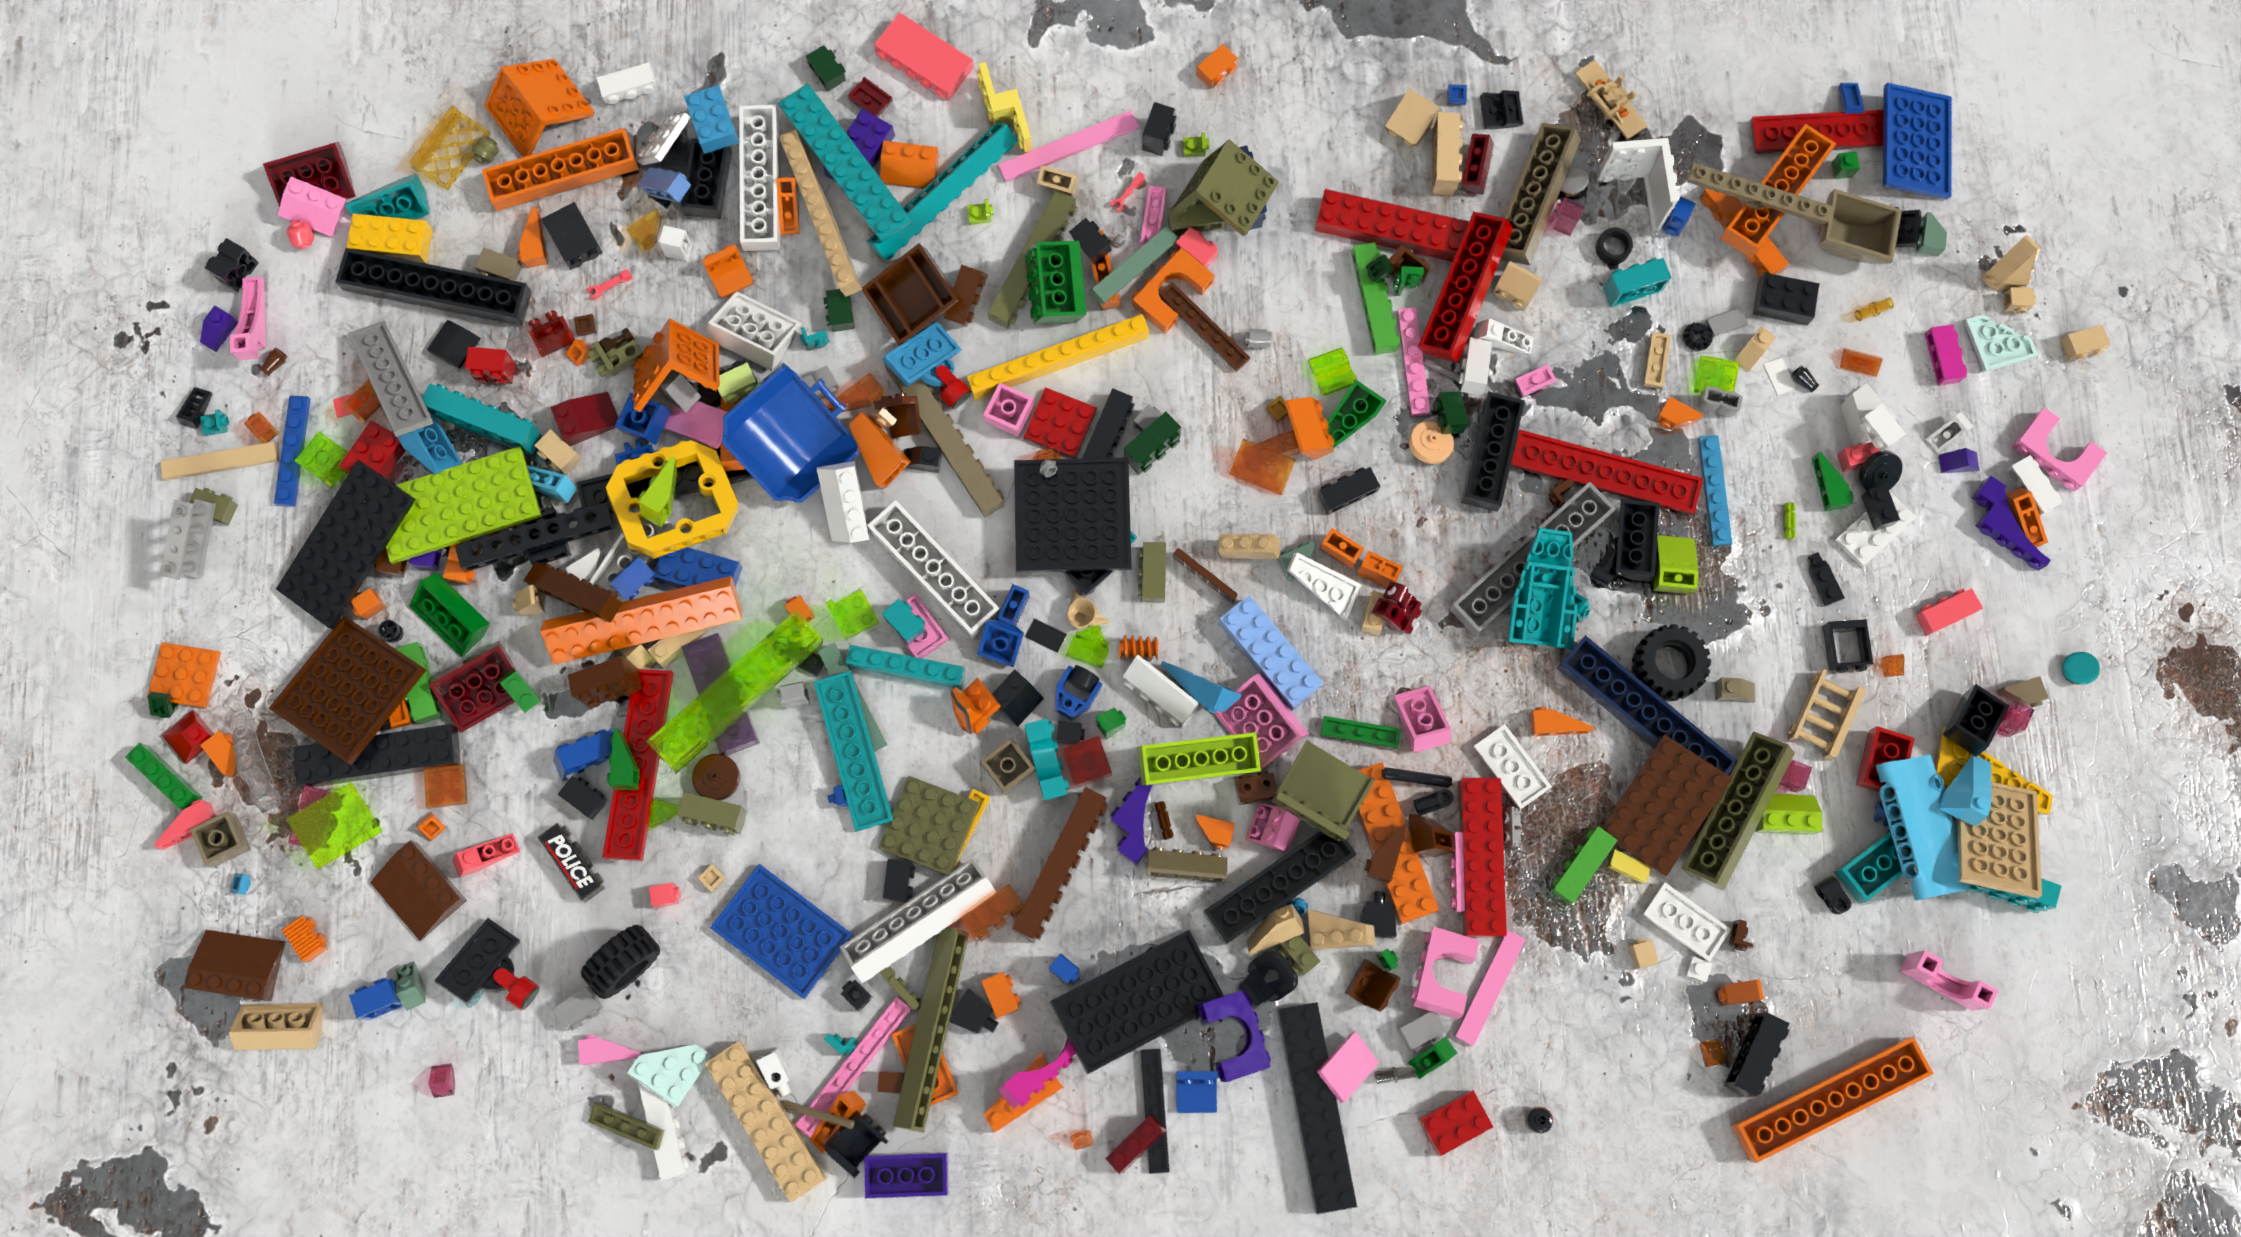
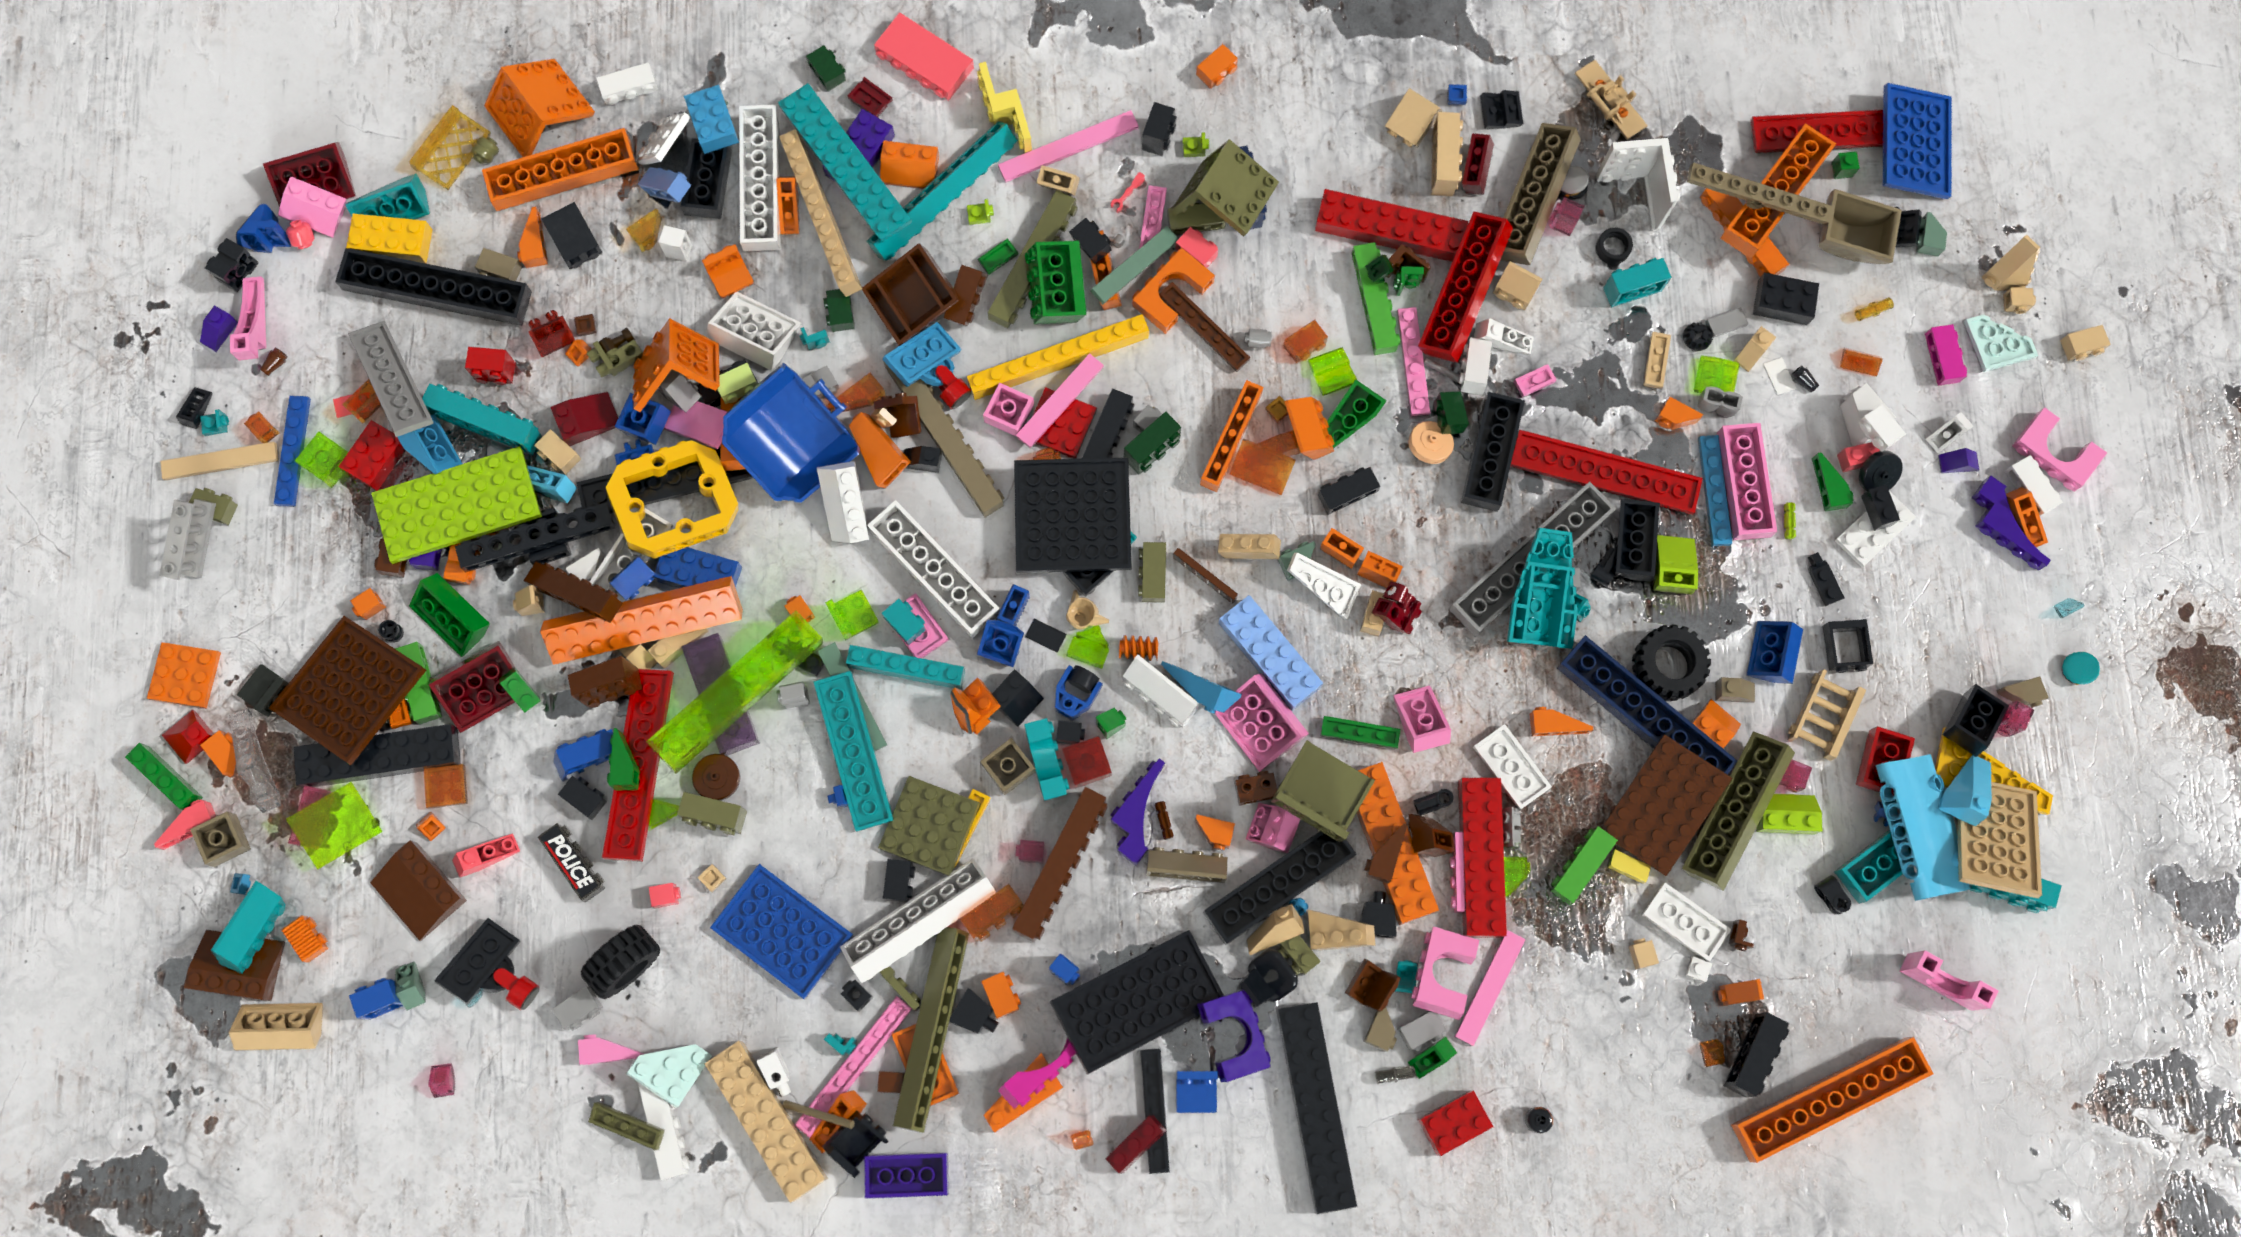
(161, 705): dark green bracket -> none
(248, 928): none -> teal slope
(262, 231): none -> blue piece
(262, 689): none -> pearl dark grey bracket
(345, 544): black plate -> none
(453, 343): black slope -> none
(624, 276): coral piece -> none
(658, 500): lime slope -> none
(998, 256): none -> green tile
(1030, 851): none -> clear pink brick
(1048, 468): light grey plate -> none
(1059, 401): none -> bright pink tile
(1198, 758): lime brick -> none
(1231, 436): none -> orange brick
(1305, 341): none -> clear orange brick
(1348, 1067): bright pink tile -> none
(1381, 1031): none -> dark tan slope
(1388, 959): green plate -> none
(1407, 972): none -> teal bracket
(1416, 777): black axle -> none
(1516, 871): none -> clear neon green slope
(1560, 488): reddish brown bracket -> none
(1678, 217): blue brick -> none
(1716, 723): none -> orange slope
(1747, 481): none -> bright pink brick
(1775, 651): none -> blue slope
(1851, 98): blue tile -> none
(1893, 665): clear orange slope -> none
(1948, 611): coral brick -> none
(2068, 607): none -> clear light blue slope

